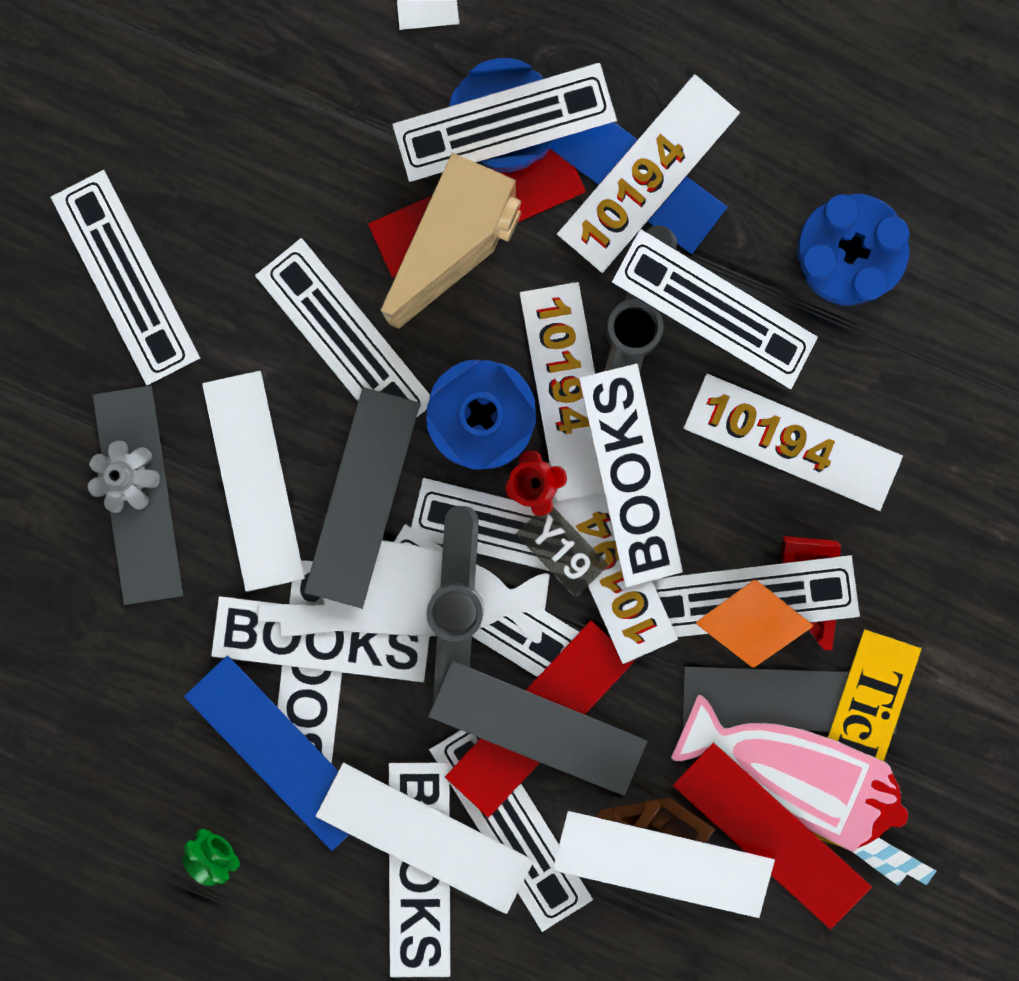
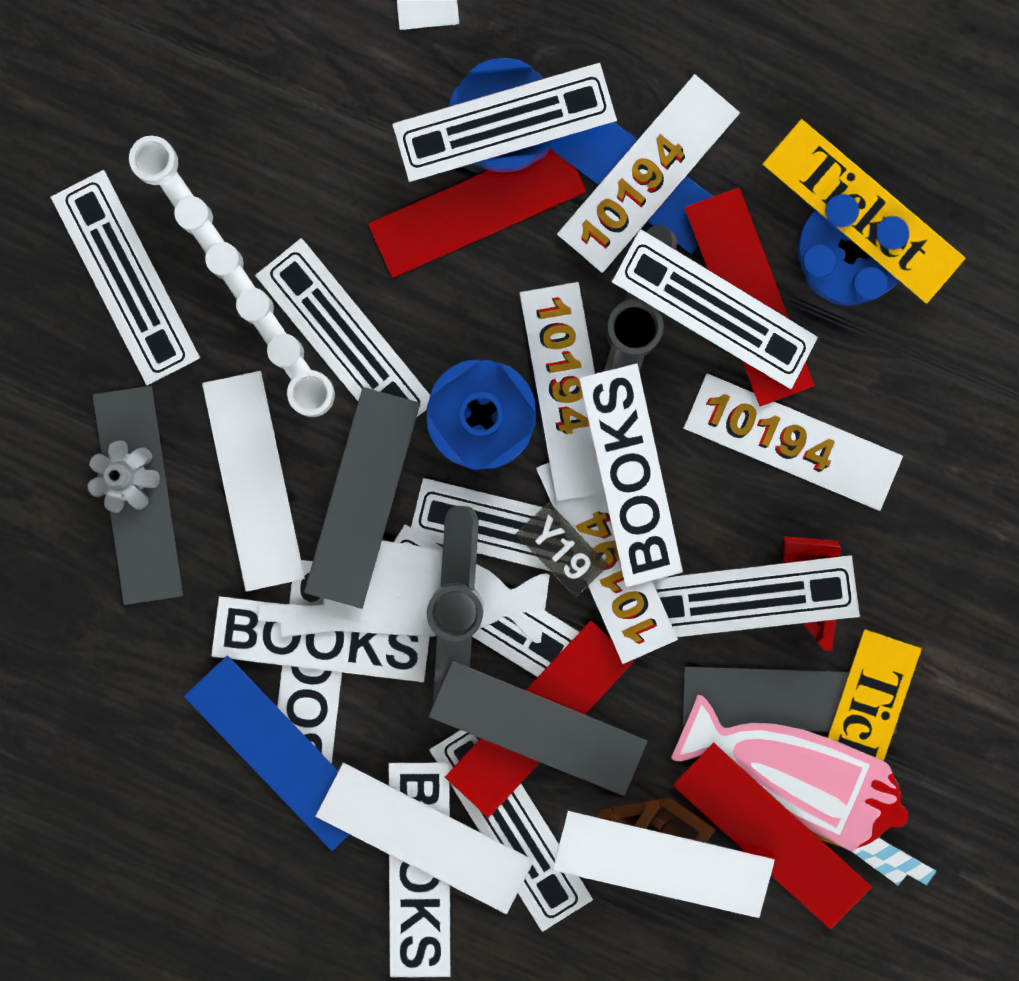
(157, 164): none -> white bar
(209, 858): green plate -> none
(456, 233): tan slope -> none
(520, 486): red plate -> none
(736, 255): none -> red sticker
(754, 623): orange sticker -> none
(821, 172): none -> yellow sticker

